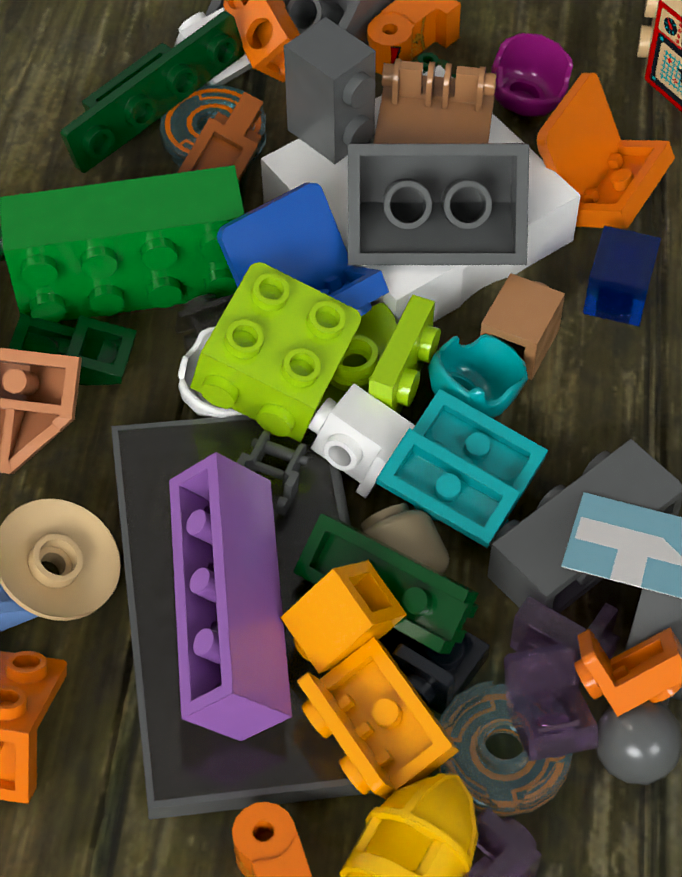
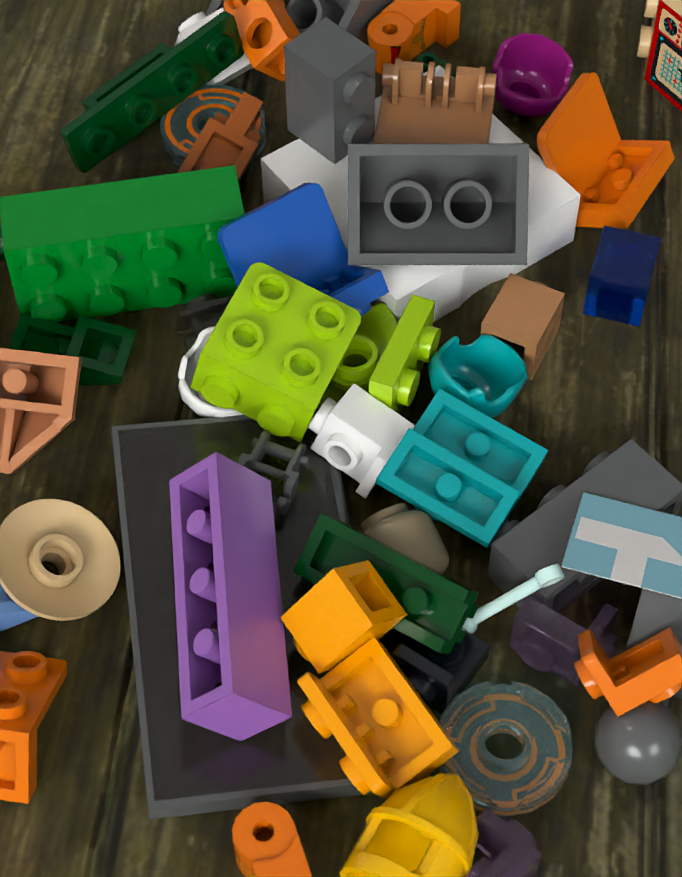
(543, 578): none -> light aqua hinge
(548, 703): clear purple bracket -> none

